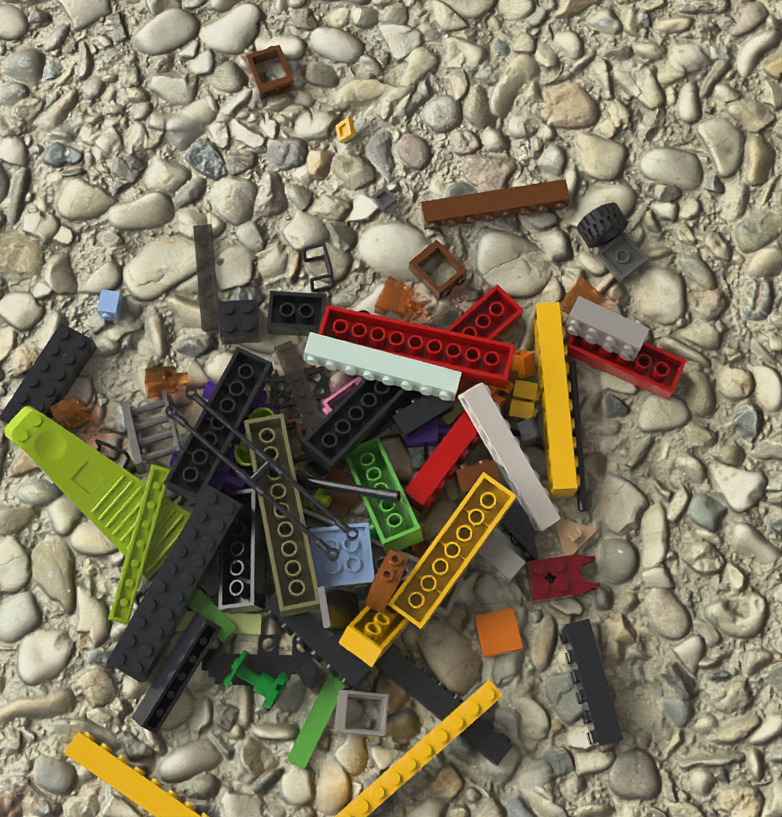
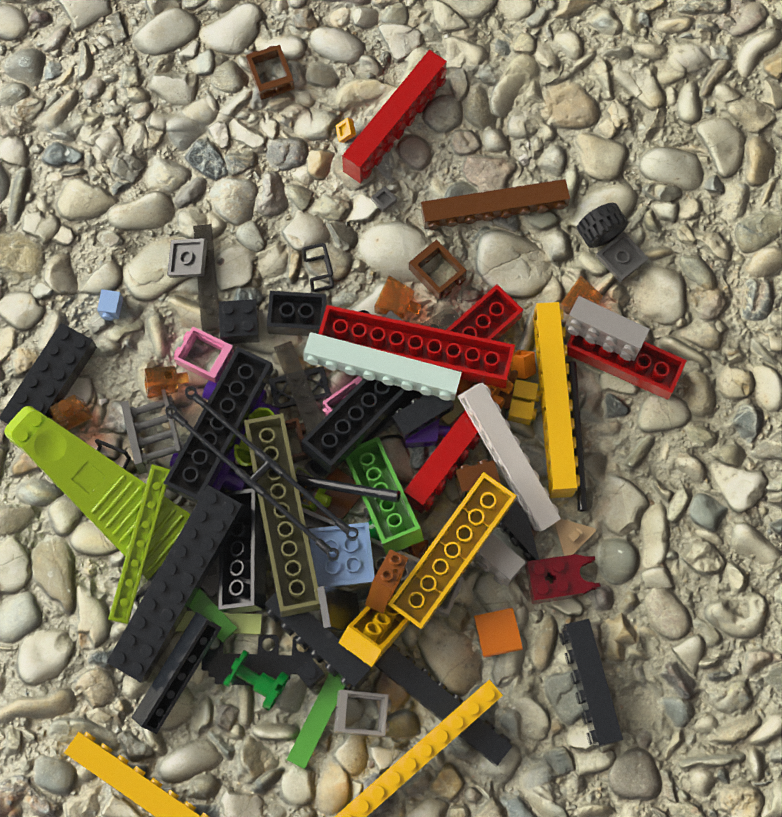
(187, 258): none -> plate
(221, 362): none -> bright pink window
(394, 117): none -> red brick
(528, 433): black torso -> none

